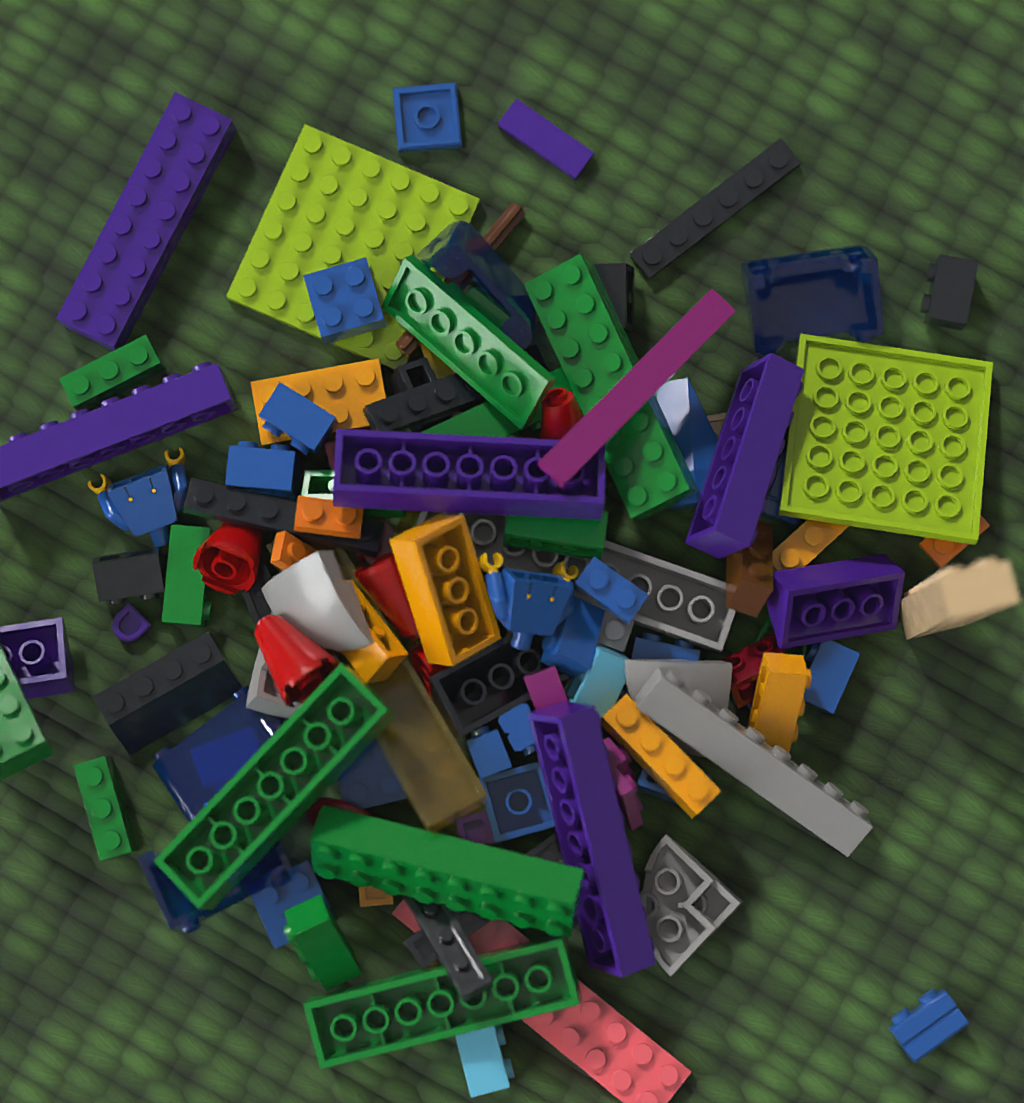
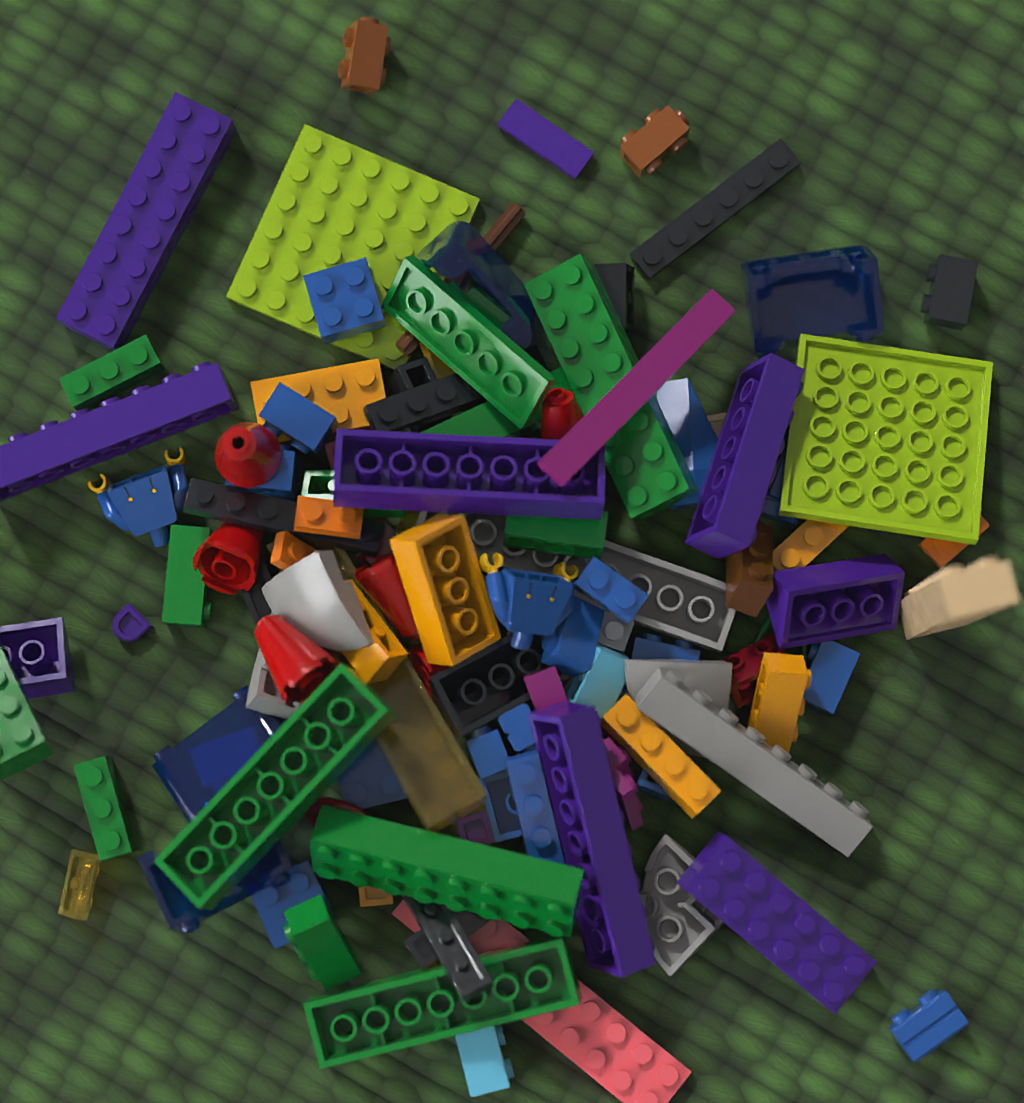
(79, 884): none -> clear yellow plate
(129, 575): black brick -> none
(168, 693): black slope -> none
(248, 454): none -> red cone
(365, 50): none -> dark orange brick
(427, 117): blue tile -> none
(533, 807): none -> blue plate
(662, 134): none -> dark orange brick
(776, 922): none -> dark purple brick

